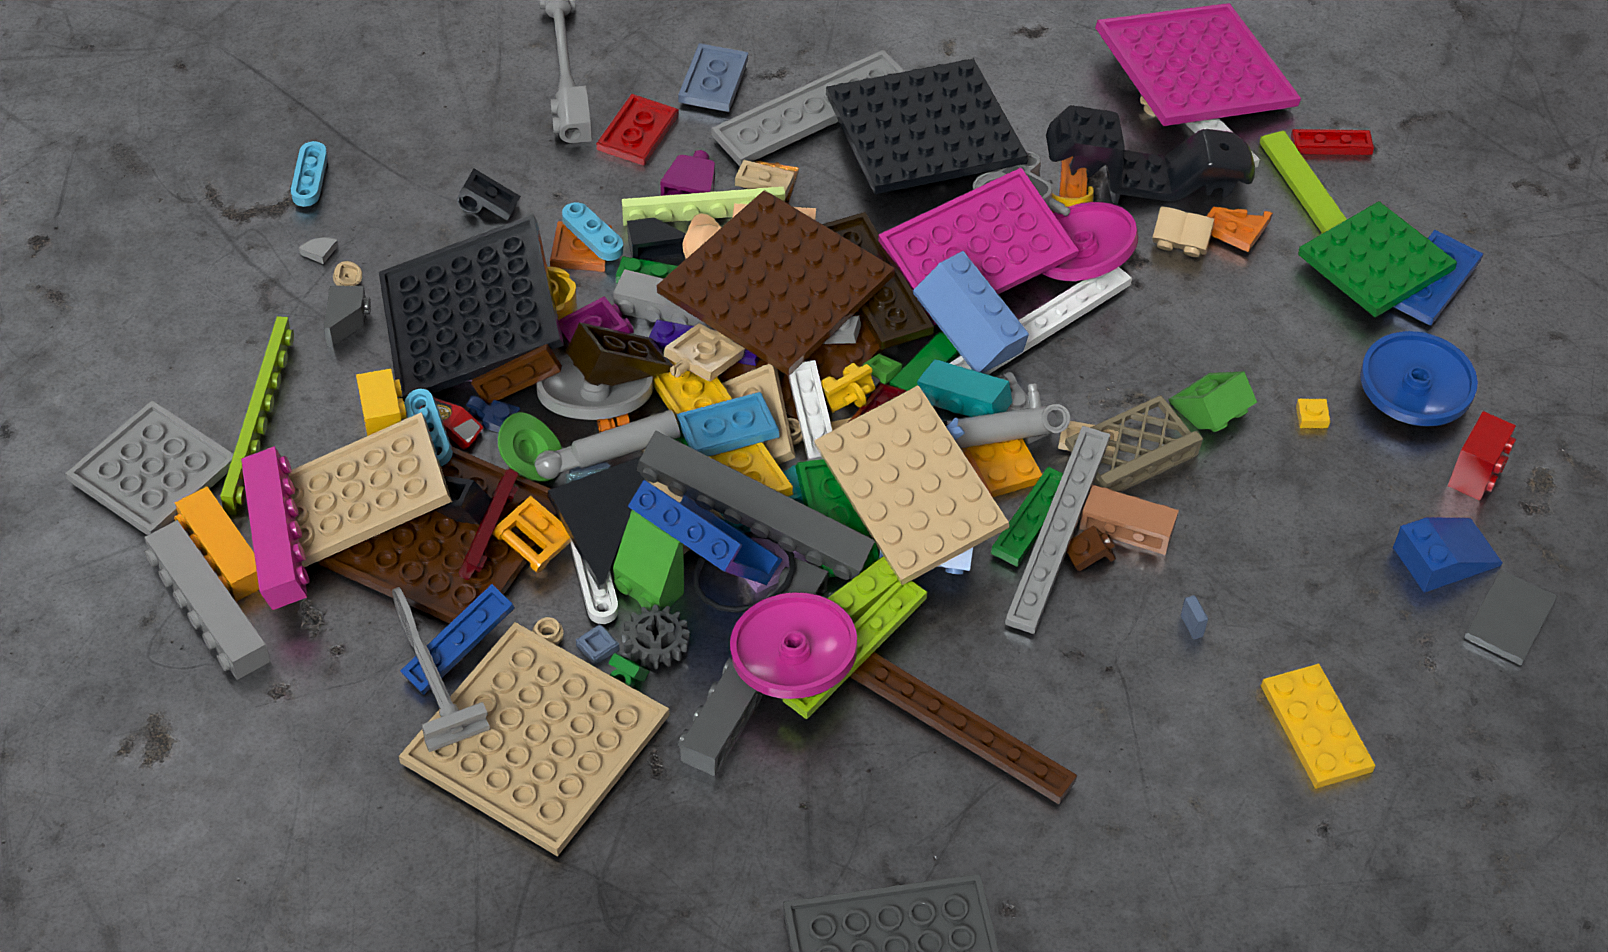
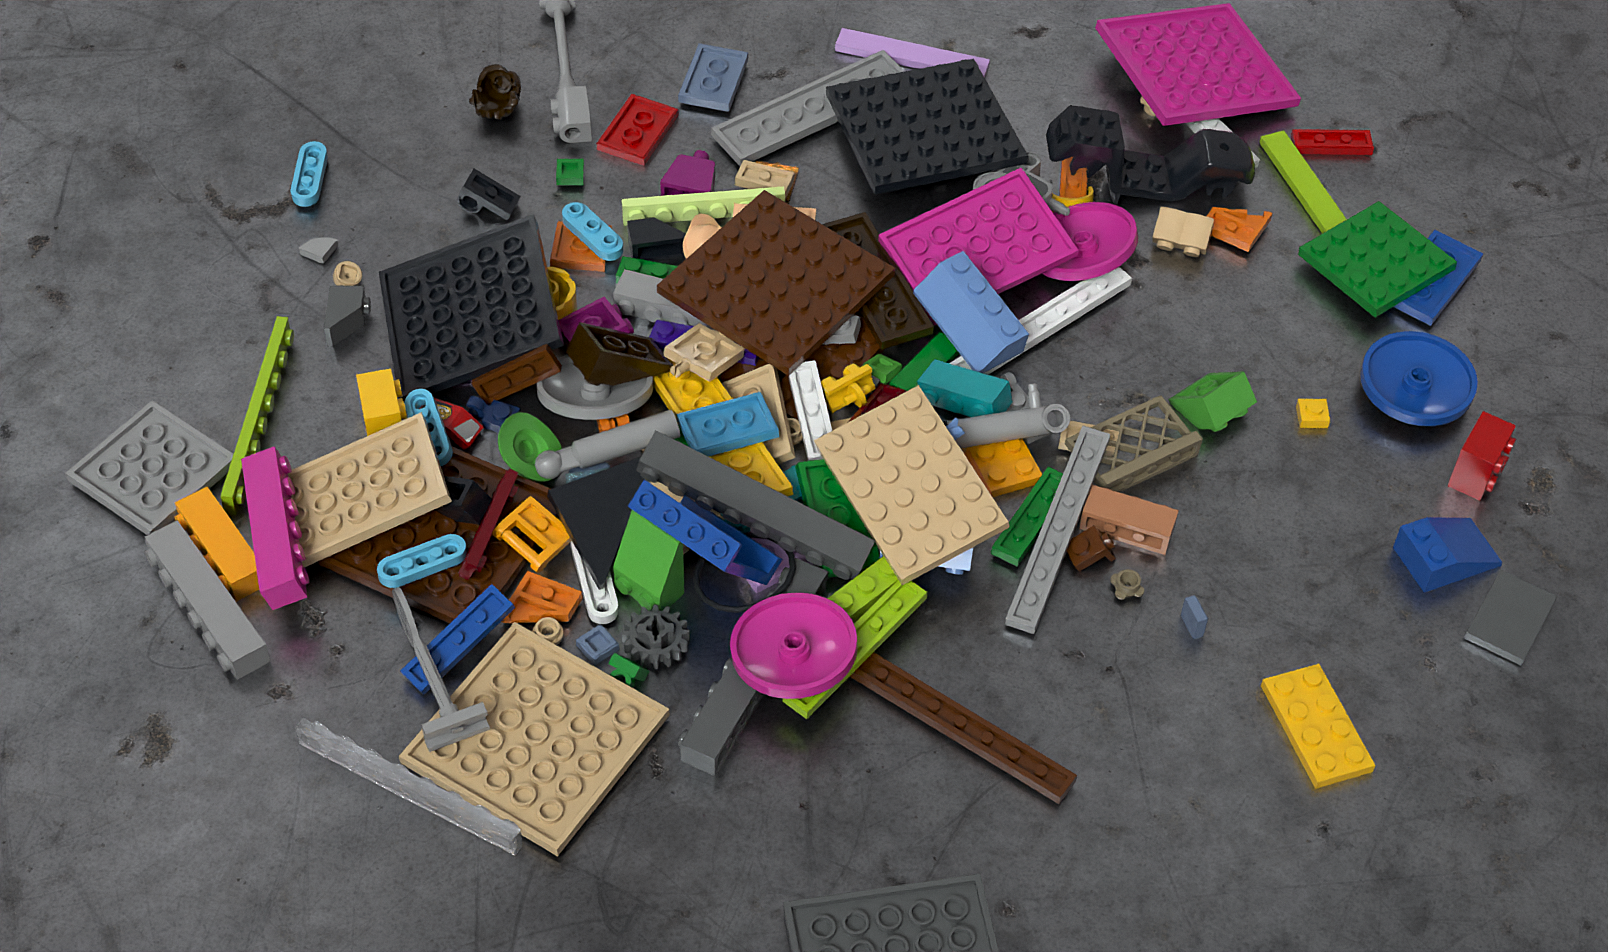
(417, 790): none -> clear plate
(432, 553): none -> medium azure plate
(496, 92): none -> dark brown hair
(541, 598): none -> orange wing
(570, 172): none -> green plate
(900, 51): none -> lavender tile
(1130, 578): none -> dark tan plate

